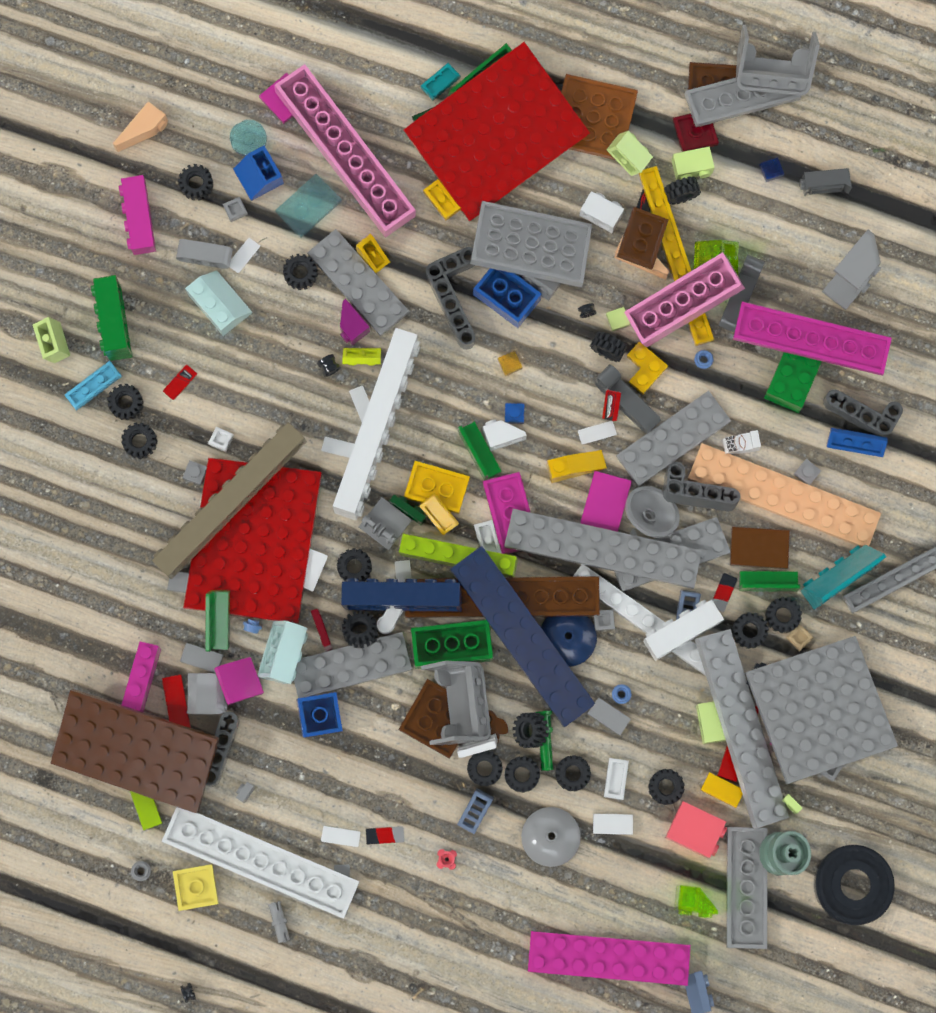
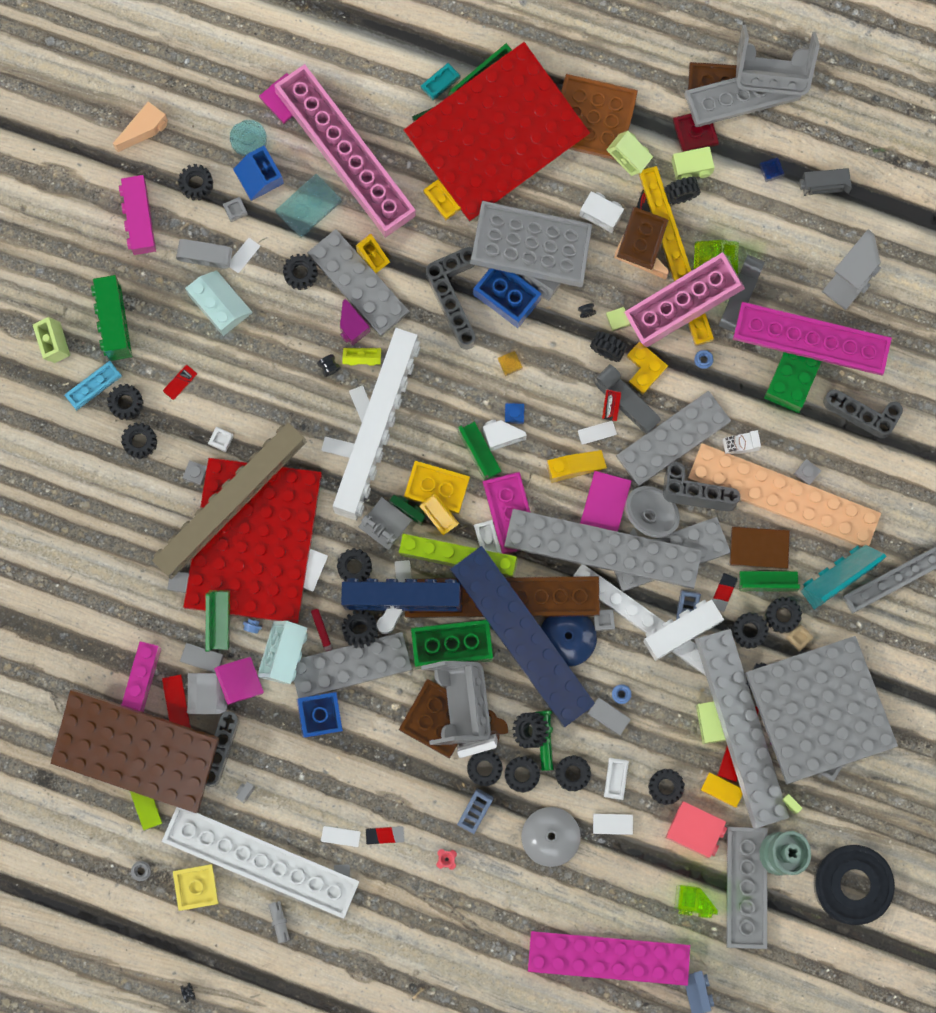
(857, 442): blue plate -> none

